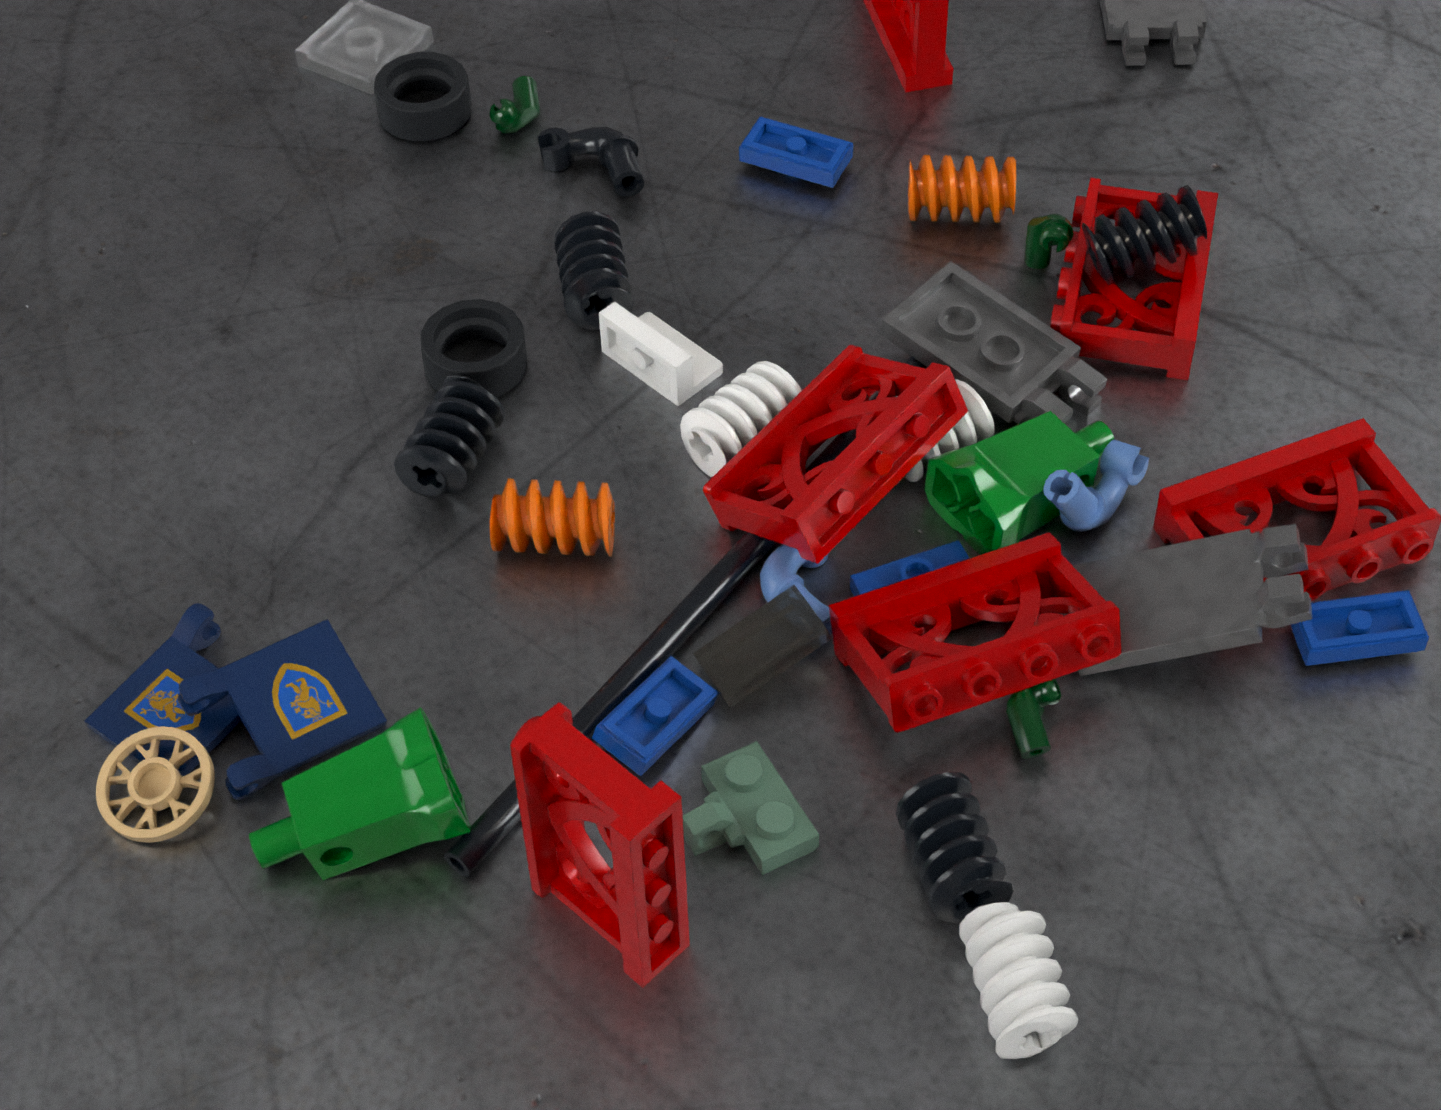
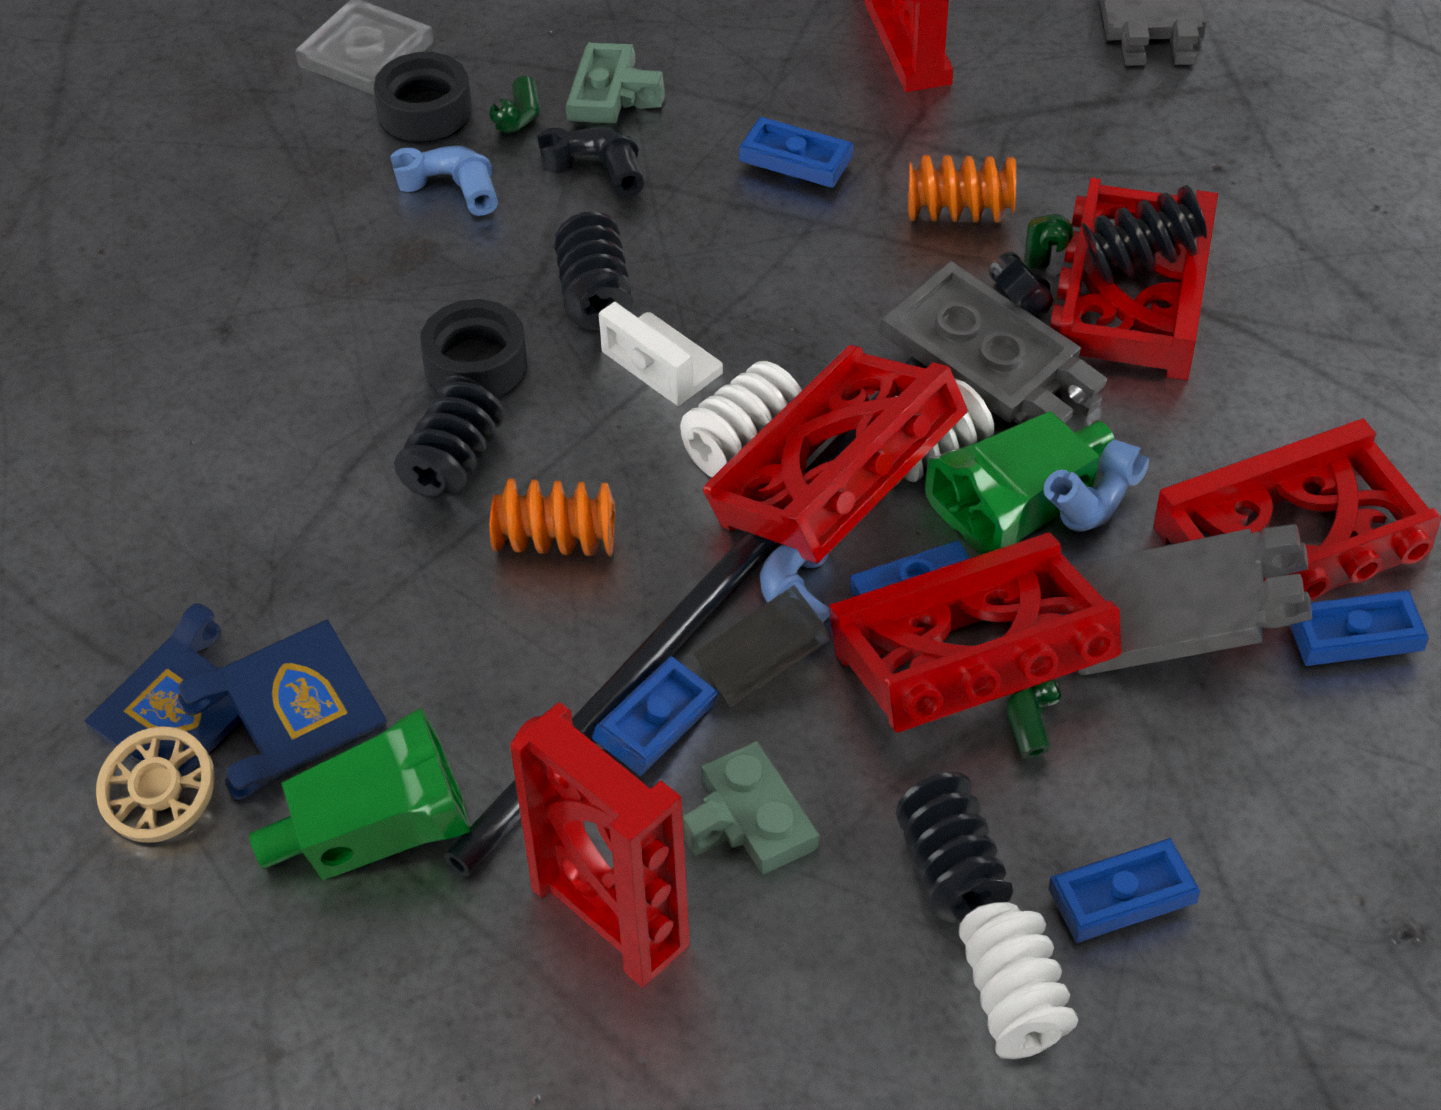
(467, 169): none -> medium blue piece
(608, 82): none -> sand green hinge
(1021, 285): none -> black piece
(1123, 890): none -> blue plate

